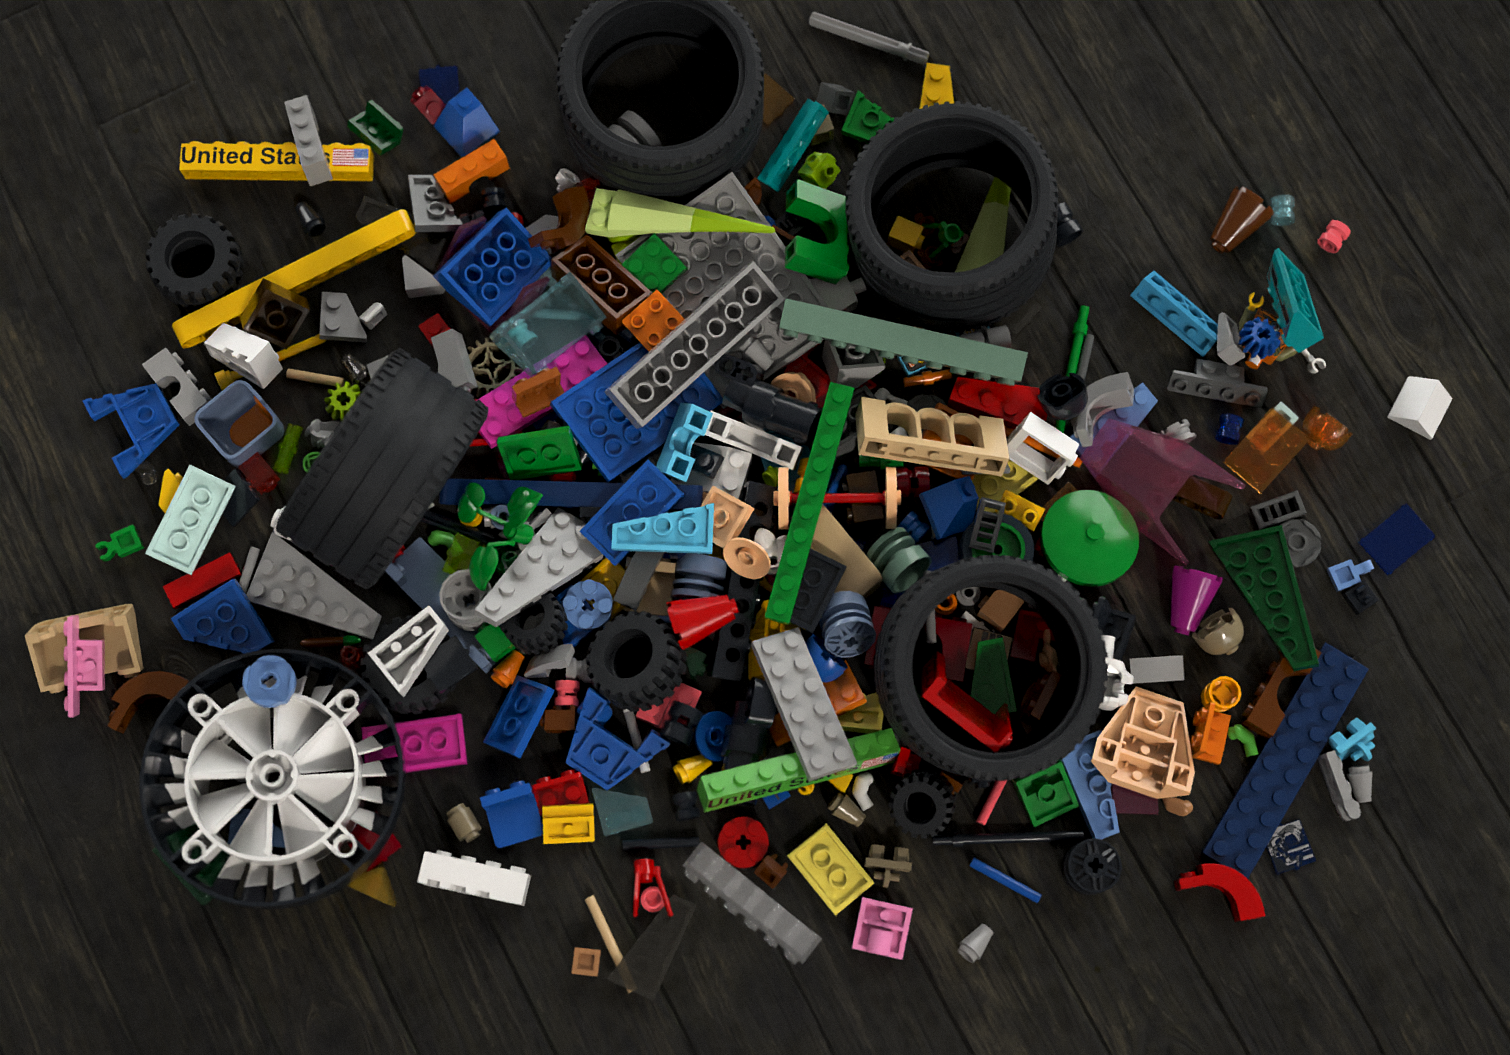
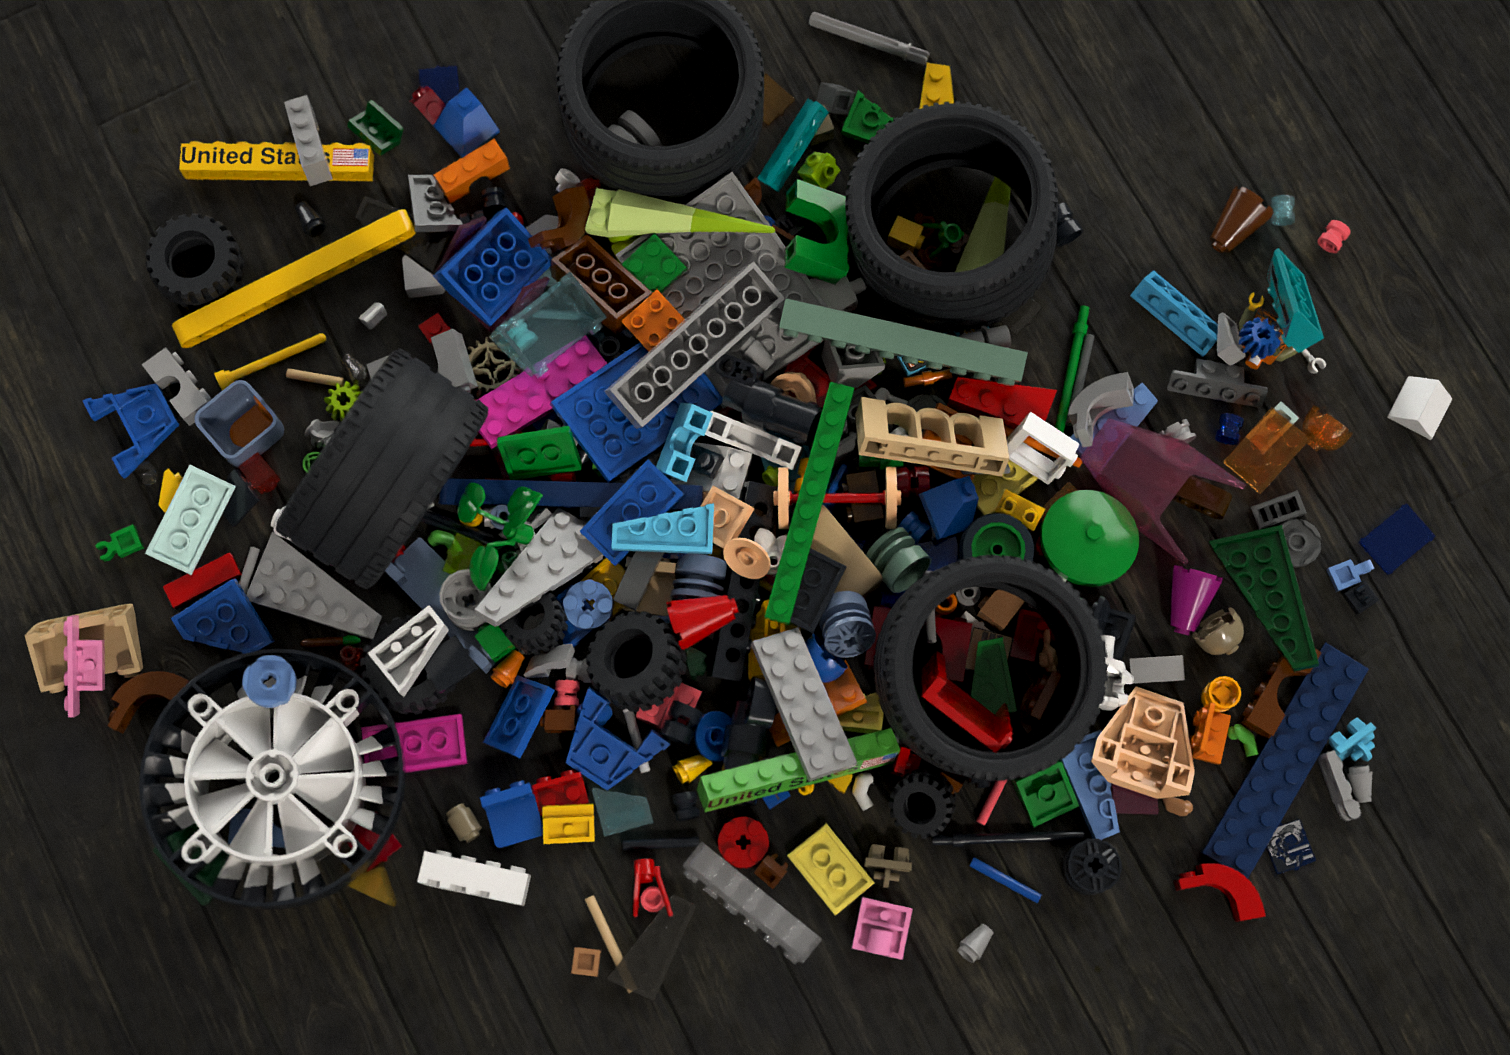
(244, 354): white wedge -> none
(274, 313): dark brown brick -> none
(288, 448): clear neon green pin -> none
(339, 319): light grey wing -> none
(537, 392): dark orange bracket -> none
(846, 809): dark tan cone -> none
(1000, 507): dark grey slope -> none
(1063, 396): black cylinder -> none

